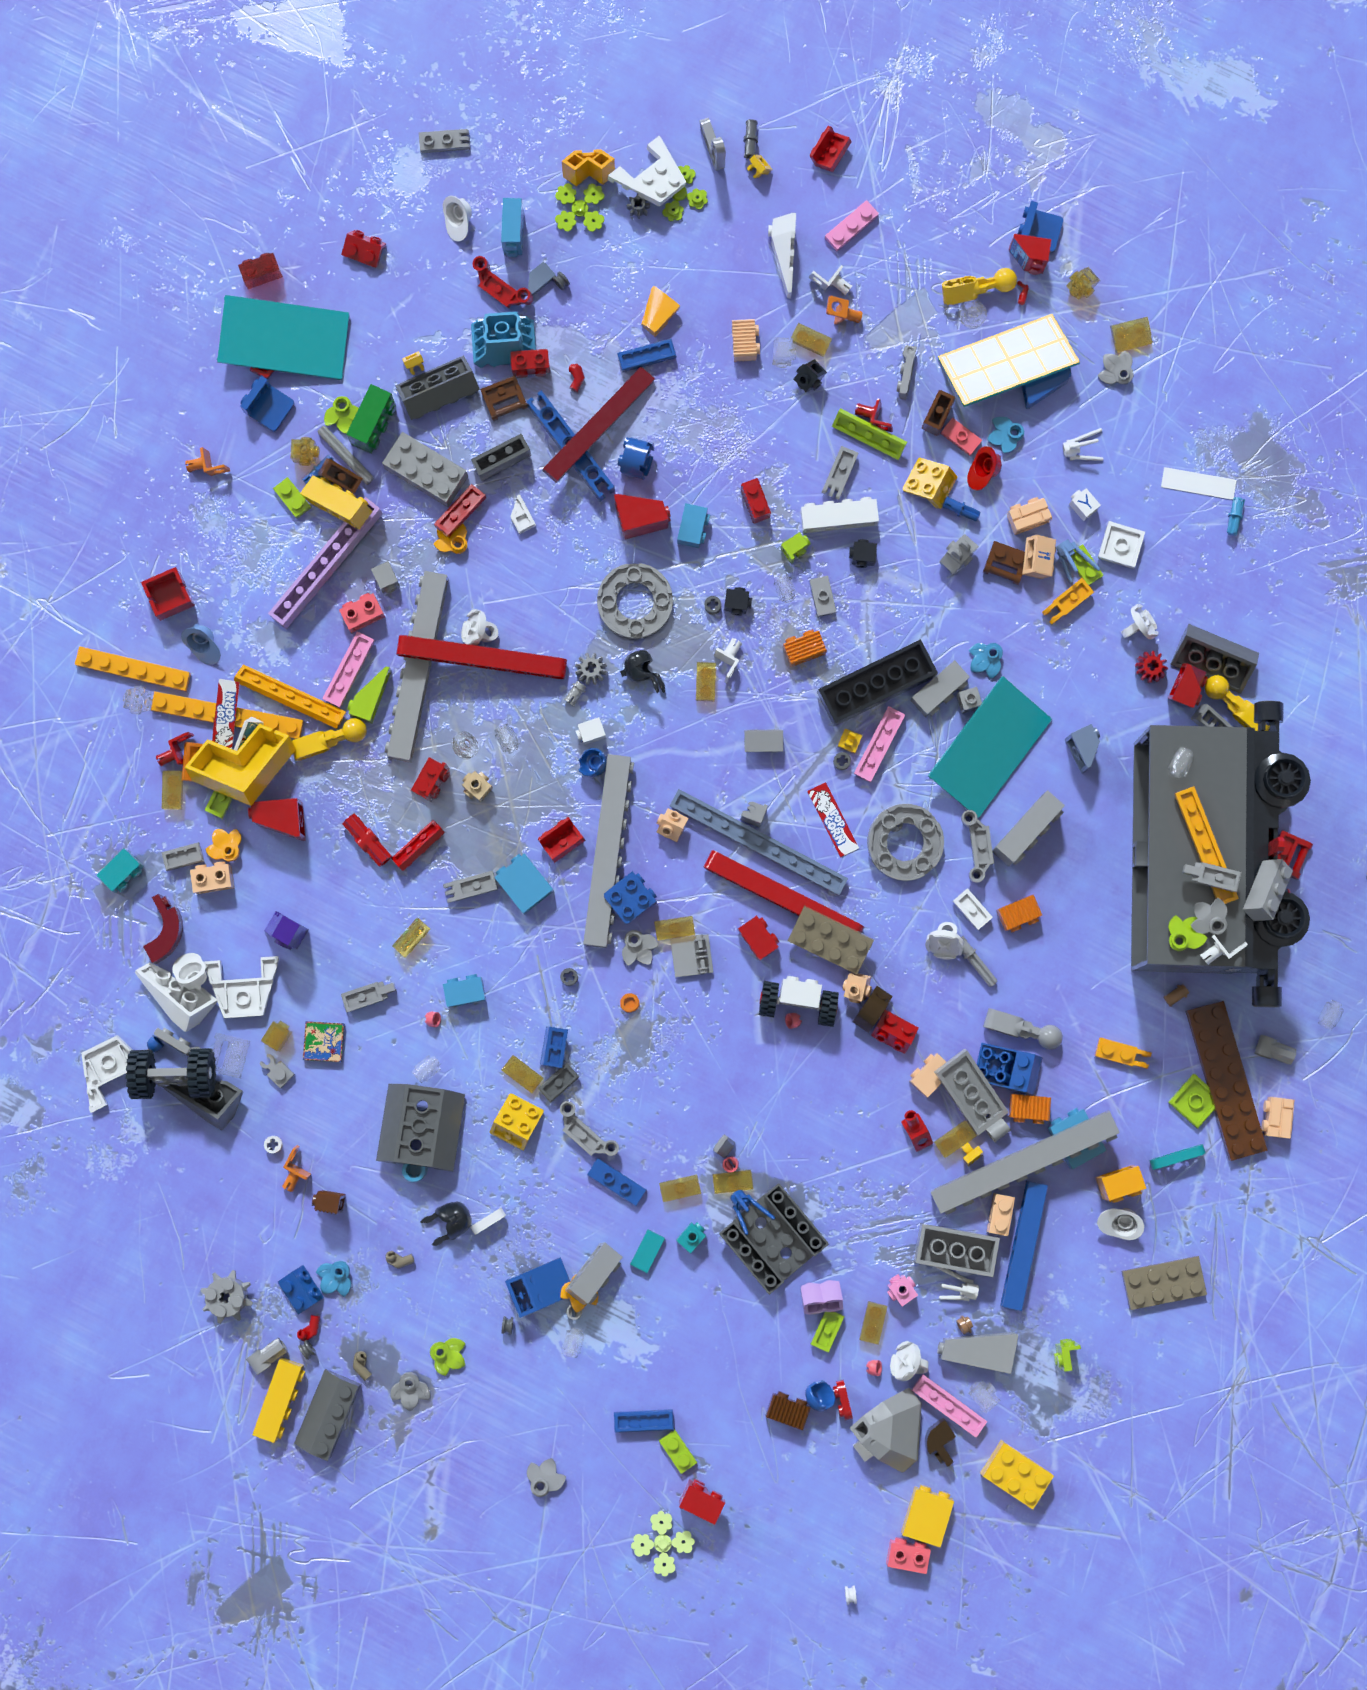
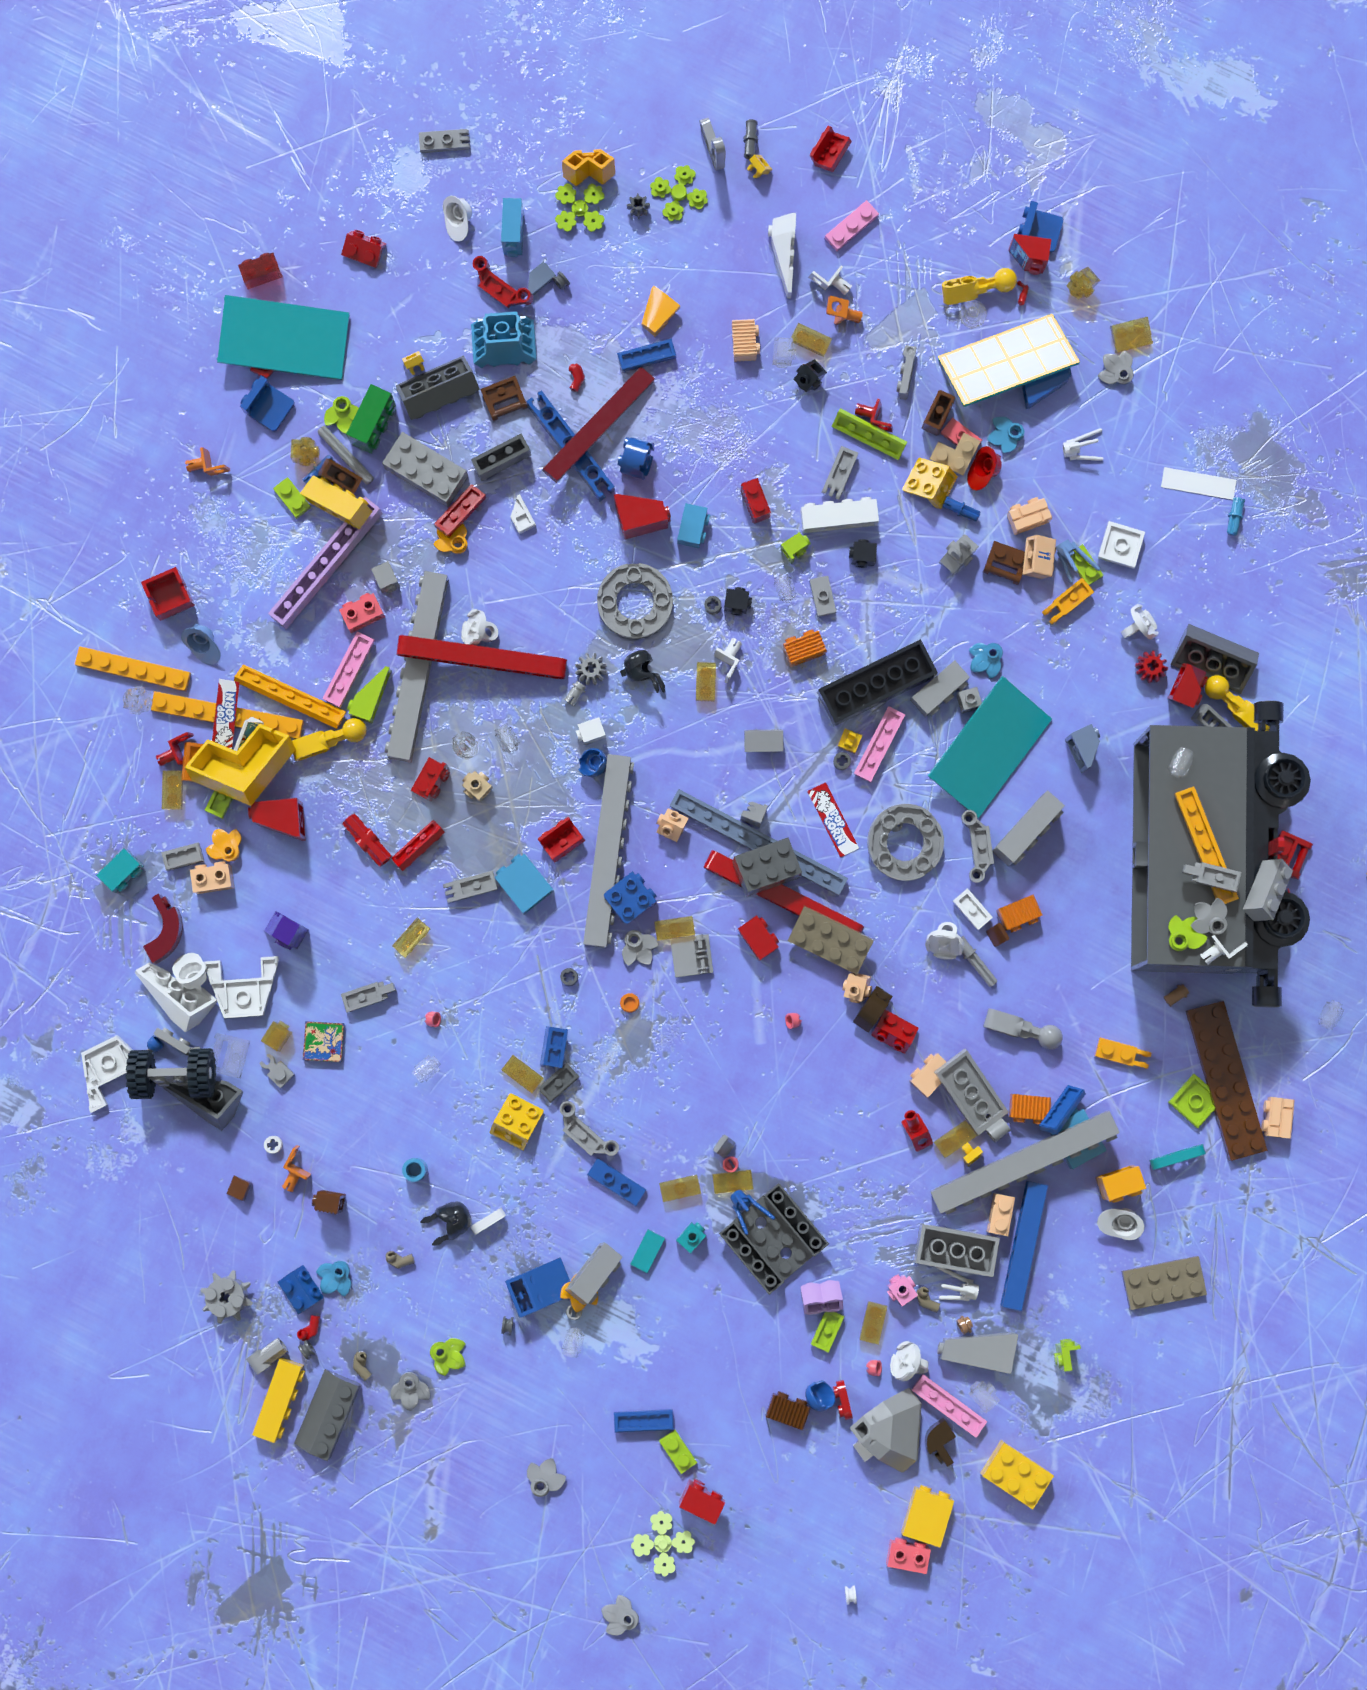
(239, 1188): none -> reddish brown slope
(435, 1128): dark grey slope -> none
(464, 991): dark azure brick -> none
(530, 362): red bracket -> none
(617, 1614): none -> light grey plate
(658, 181): white wing -> none
(767, 867): none -> dark grey brick
(799, 994): brick -> none
(925, 1301): none -> dark tan arm
(957, 458): none -> tan plate
(997, 934): none -> reddish brown slope
(1009, 1068): blue slope -> none
(1062, 1109): none -> blue plate
(1084, 504): white brick -> none
(1270, 1048): light grey piece -> none

